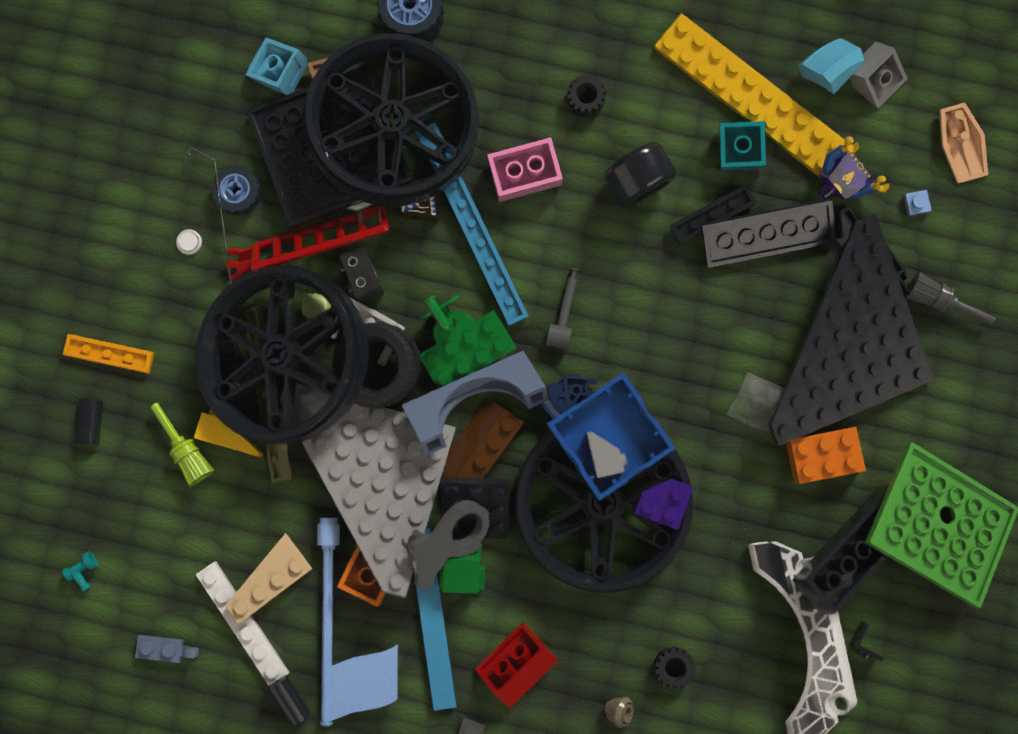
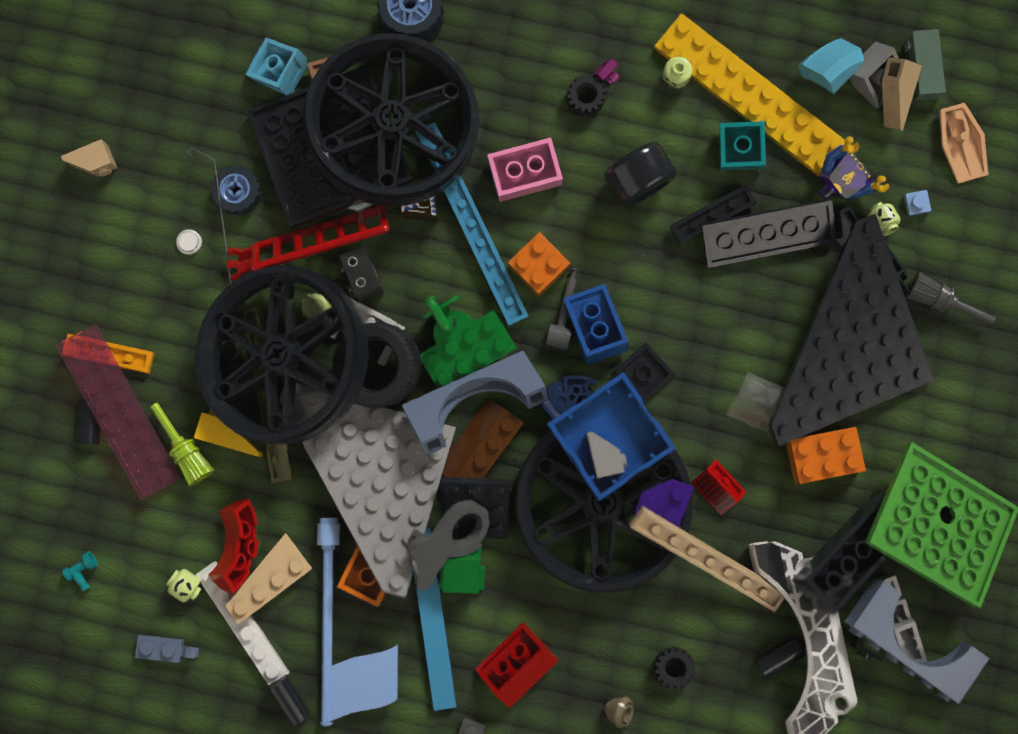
(92, 158): none -> tan slope
(118, 412): none -> clear pink plate
(183, 585): none -> yellowish green head
(239, 546): none -> red brick
(538, 264): none -> orange brick
(596, 324): none -> blue slope
(606, 72): none -> magenta tile
(645, 371): none -> black tile
(677, 72): none -> yellowish green head
(707, 558): none -> tan tile
(718, 487): none -> red panel
(779, 657): none -> black brick
(874, 620): none -> sand blue arch
(887, 217): none -> yellowish green head
(898, 90): none -> tan slope
(904, 626): none -> light grey slope
(925, 50): none -> sand green brick

